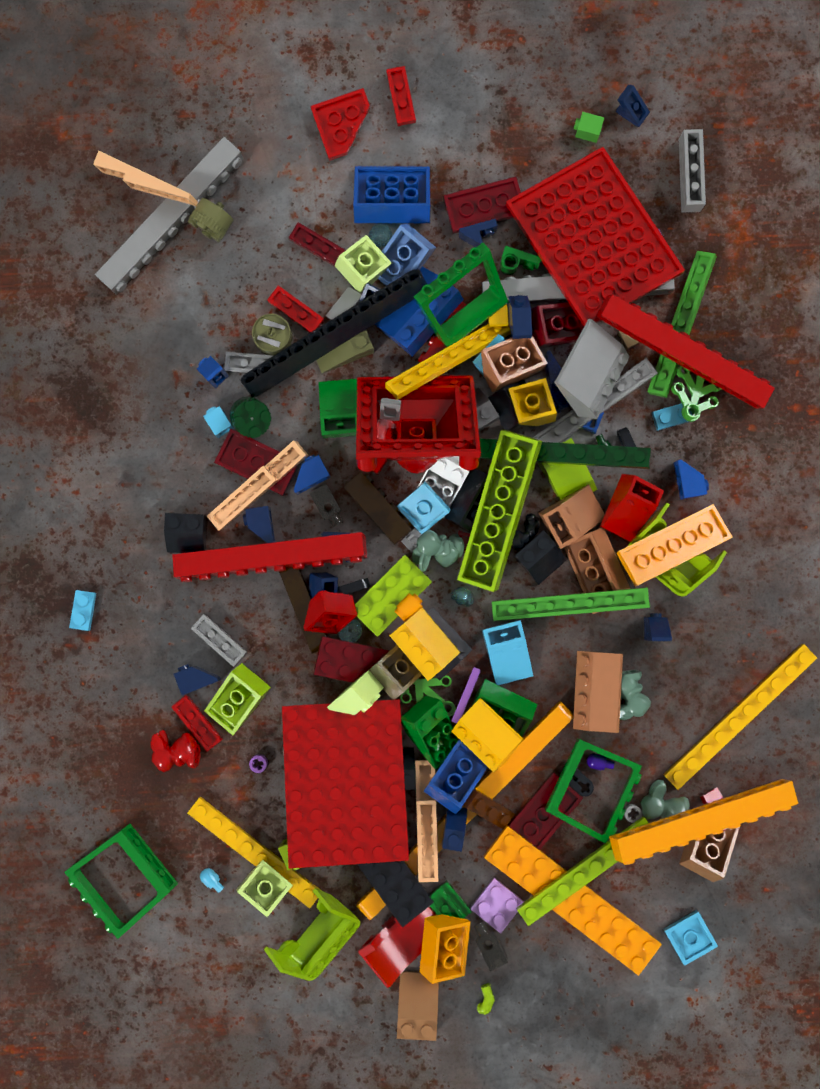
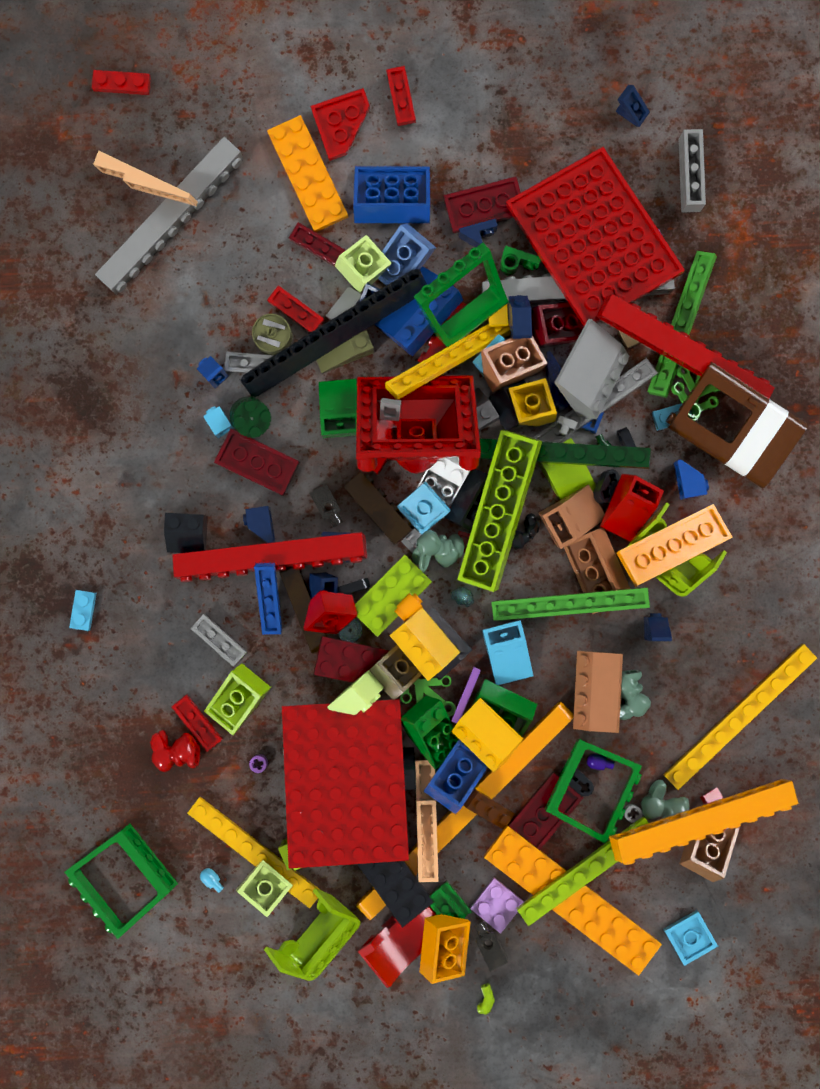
(121, 82): none -> red plate
(193, 678): dark blue slope -> none
(211, 219): olive piece -> none
(257, 485): light nougat slope -> none
(268, 598): none -> blue plate
(307, 173): none -> light orange plate
(310, 474): blue slope -> none
(380, 229): clear light blue plate -> none
(417, 1007): medium nougat slope -> none
(454, 830): dark blue slope -> none
(540, 557): black slope -> none
(567, 423): none -> light grey tile
(588, 127): bright green brick -> none
(605, 485): none -> black beam
(762, 440): none -> reddish brown piece

